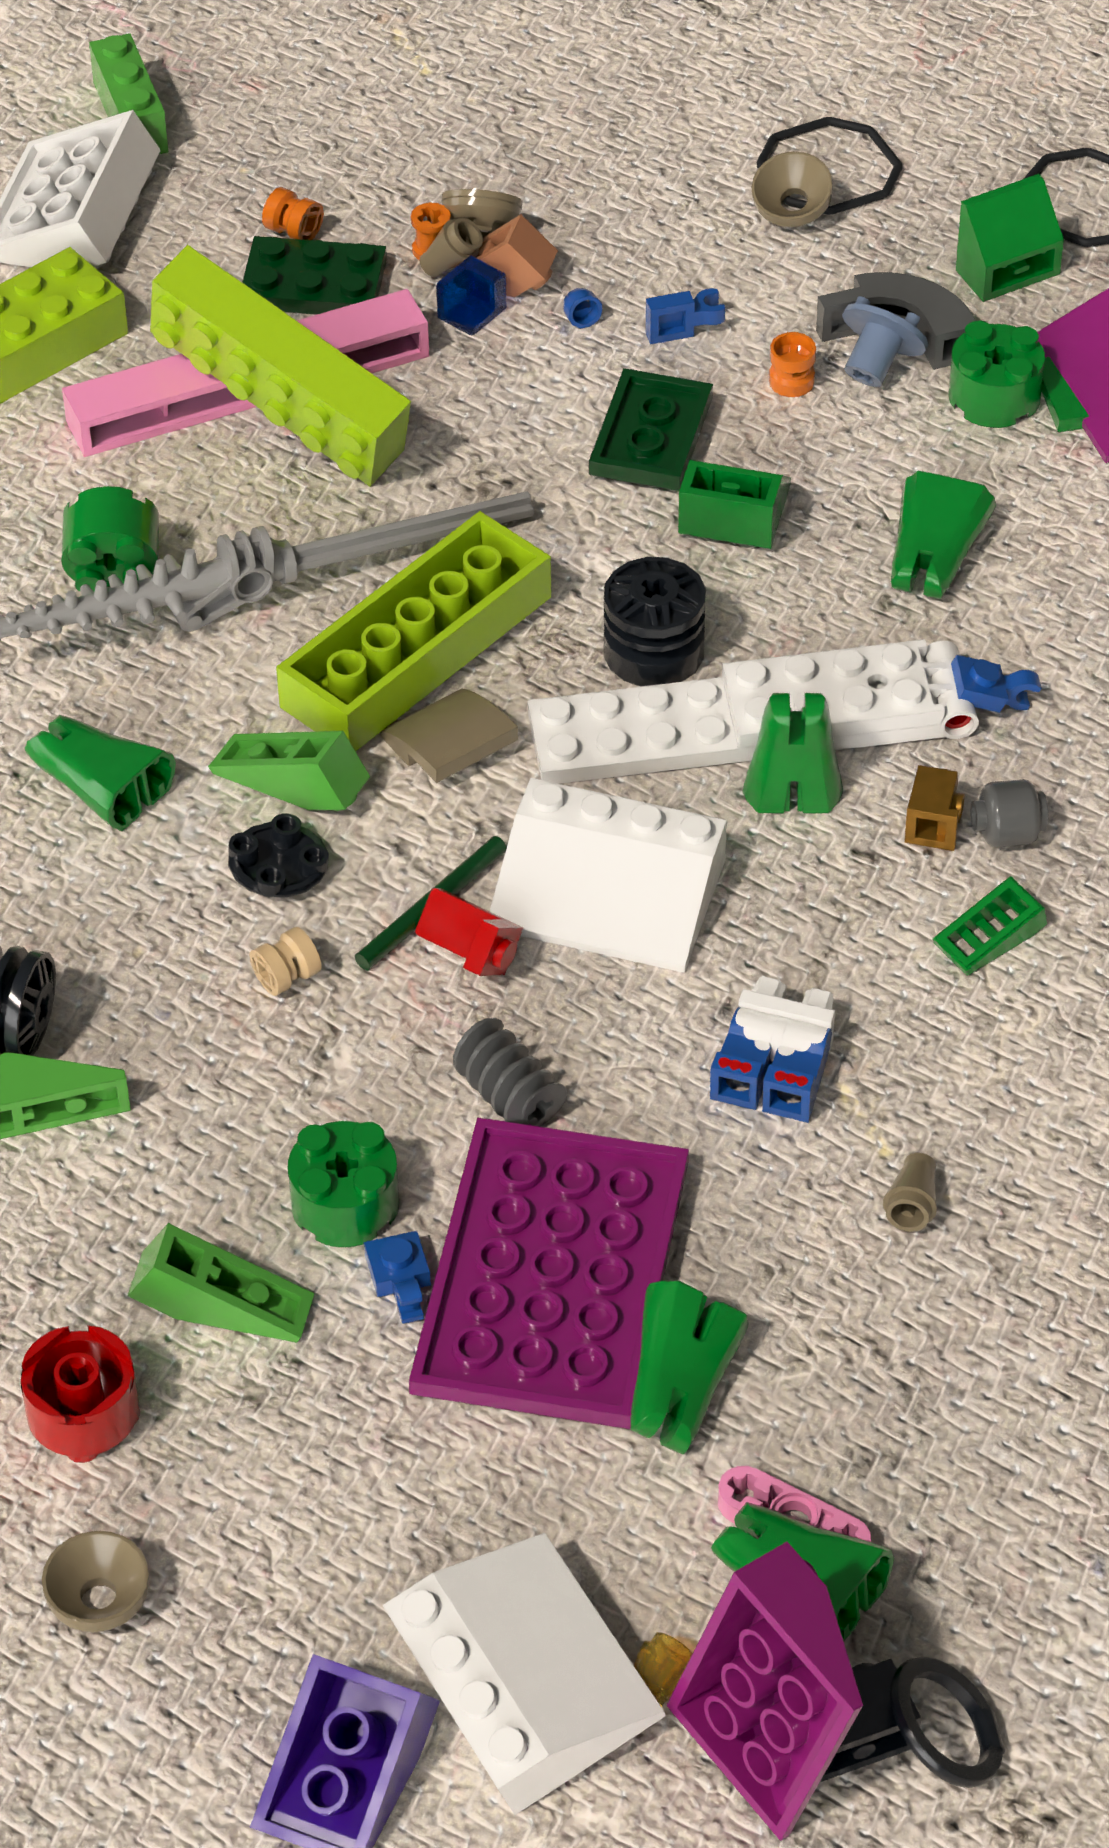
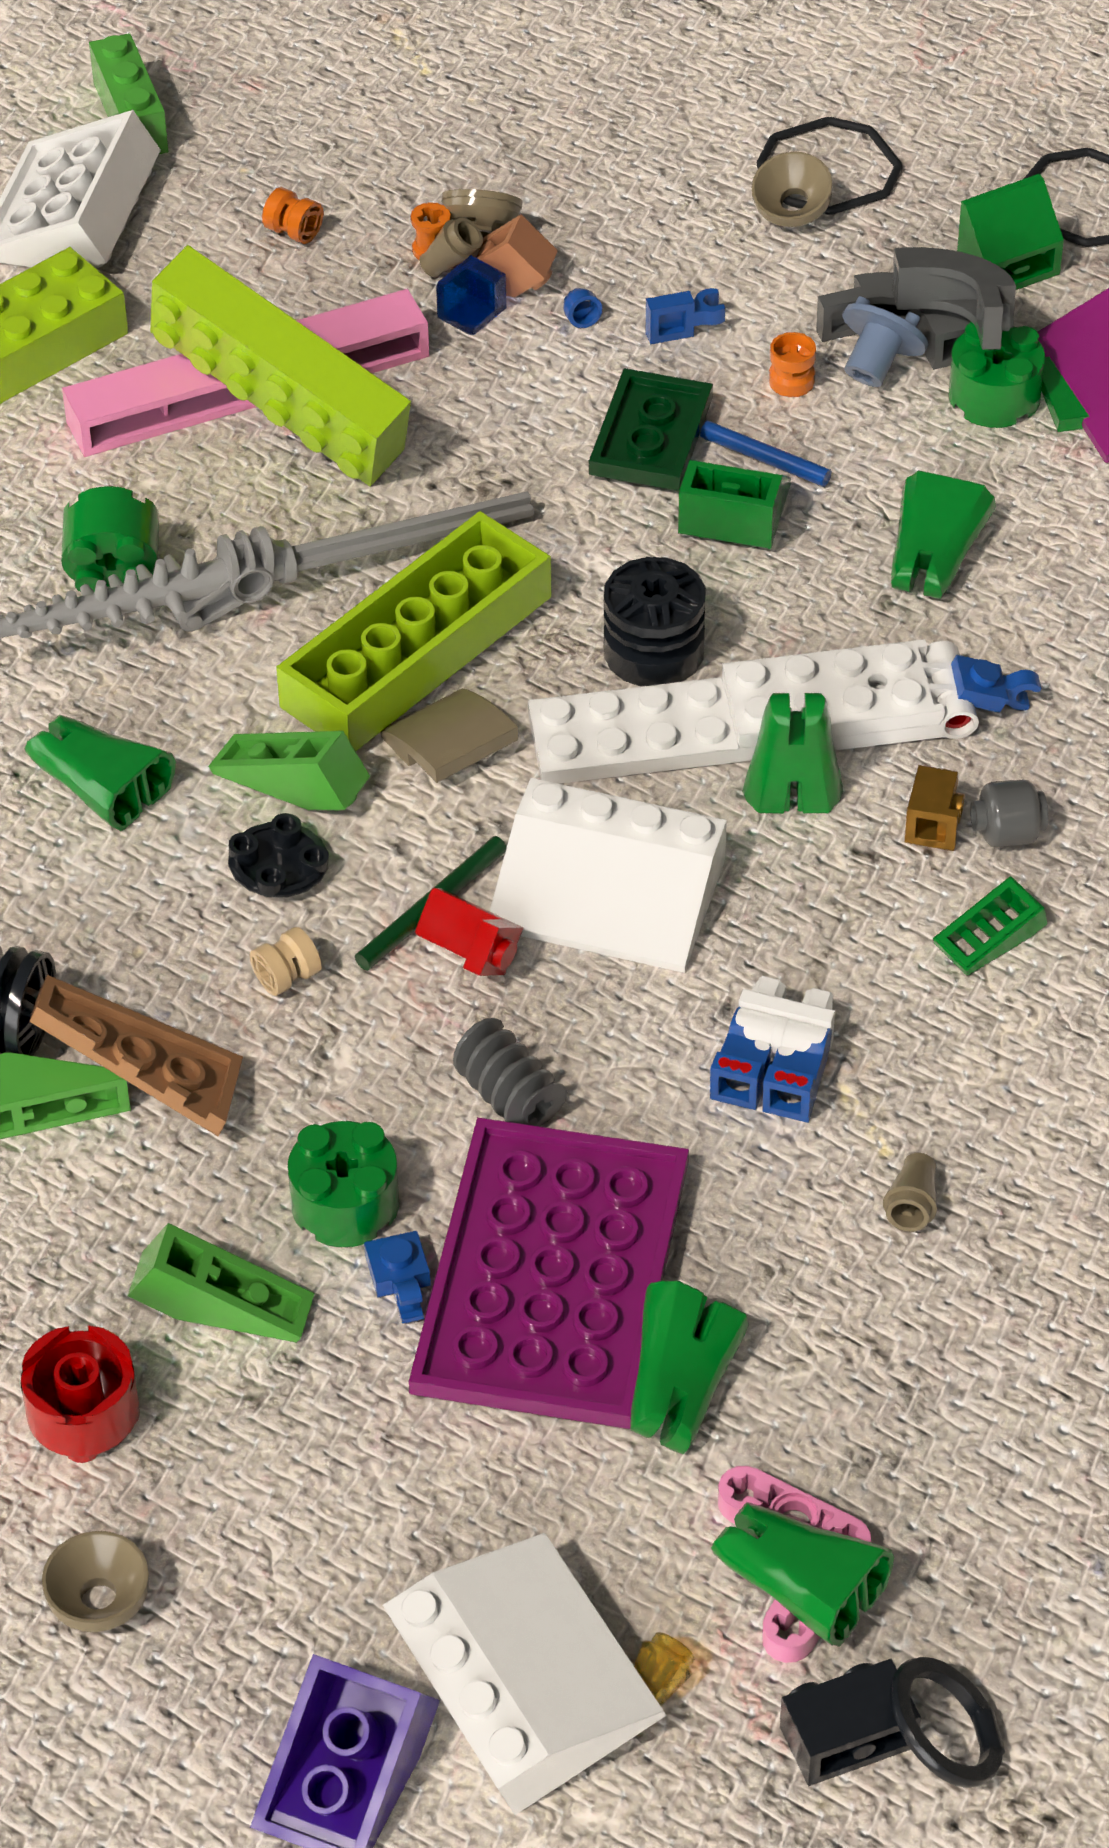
(152, 1056): none -> medium nougat wing
(314, 273): dark green plate -> none
(765, 453): none -> blue bar
(770, 1686): magenta slope -> none
(958, 285): none -> dark grey arch

